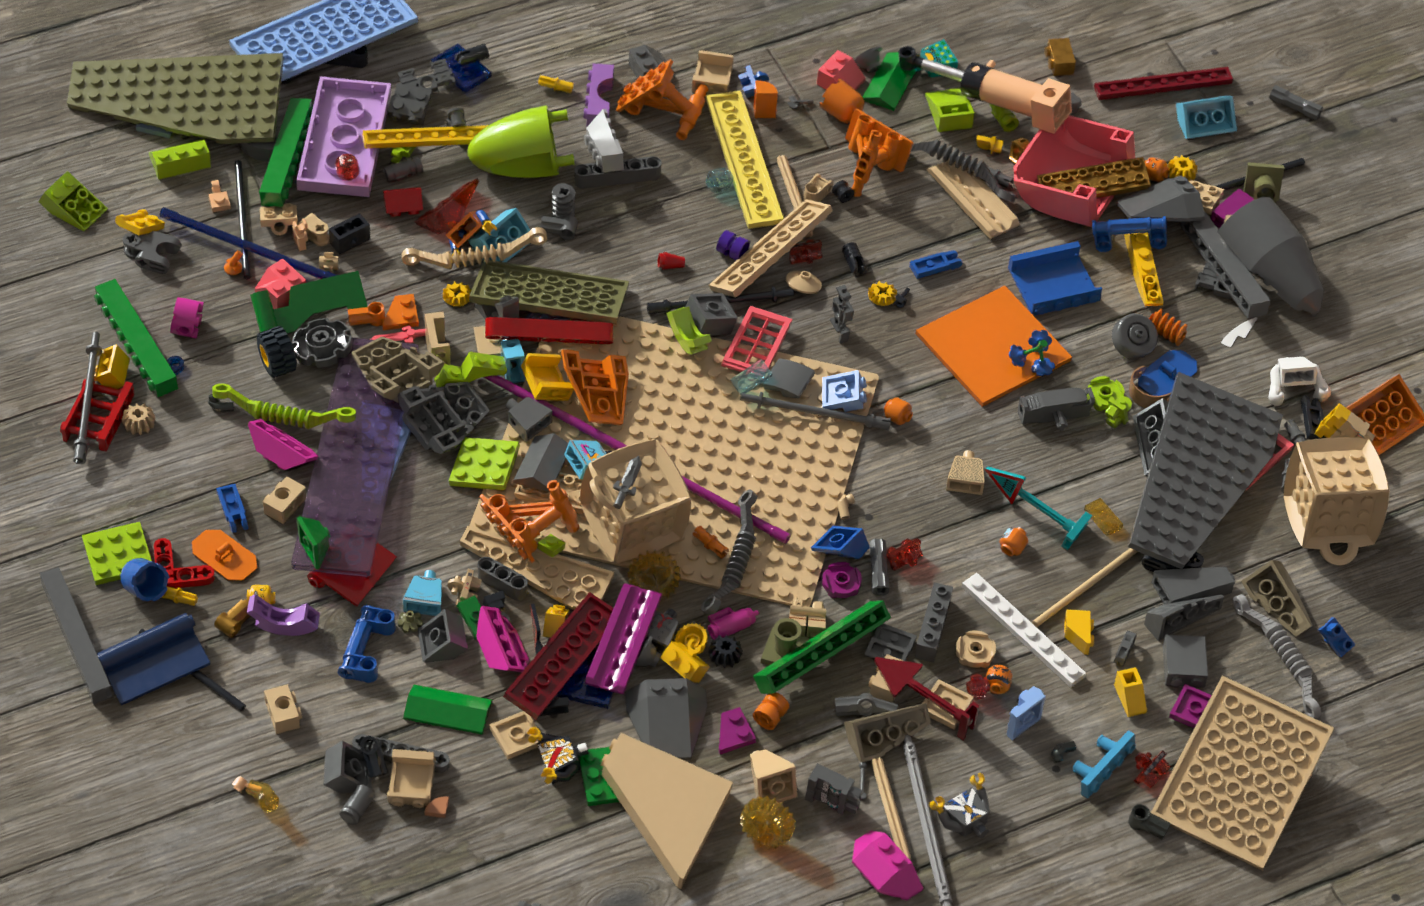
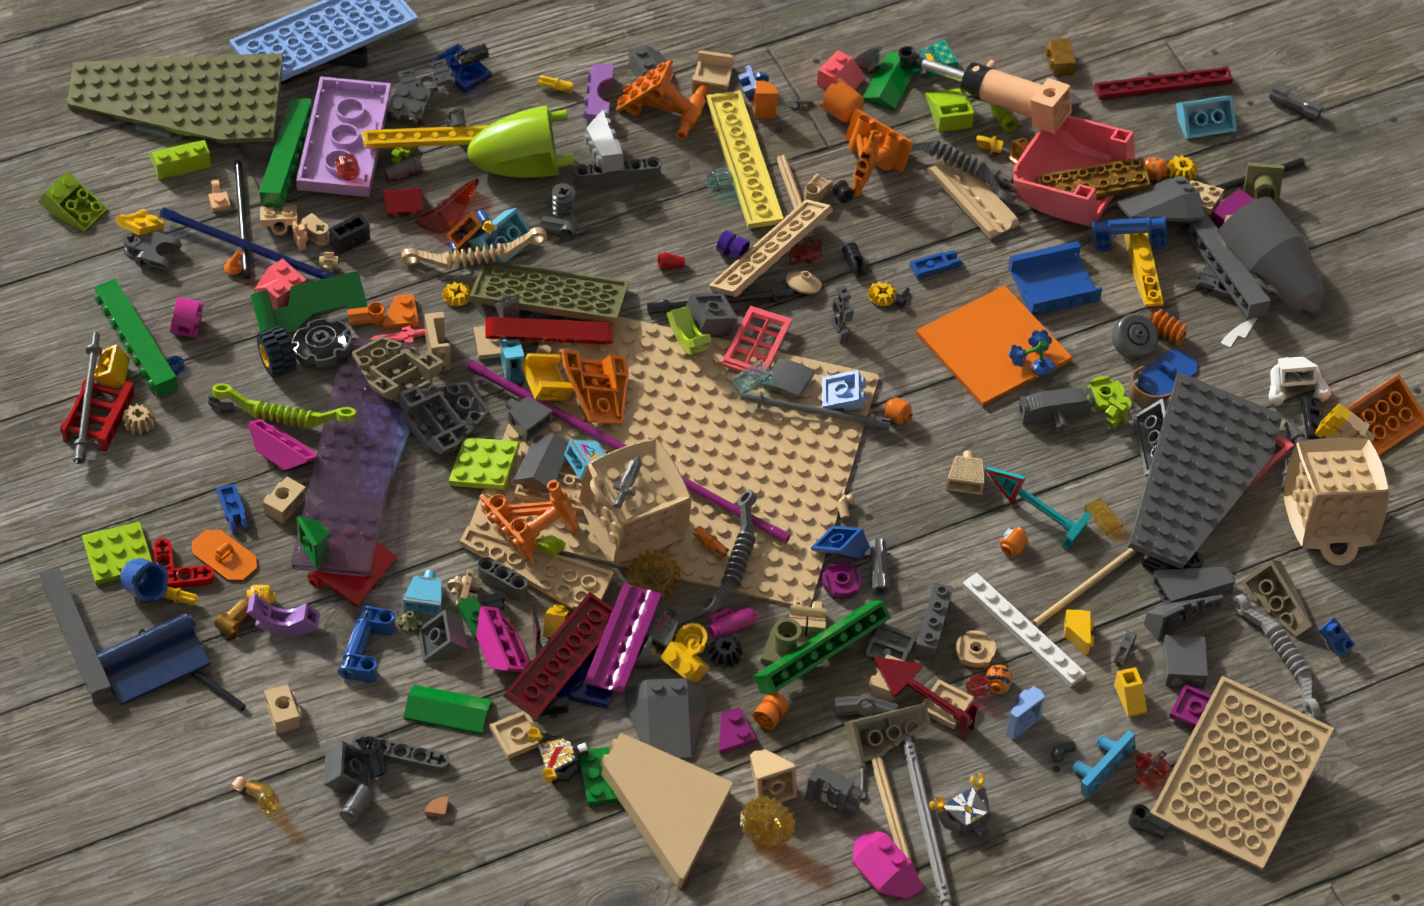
(411, 778): tan panel -> none
(473, 367): lime arch -> none
(906, 554): clear red hips -> none

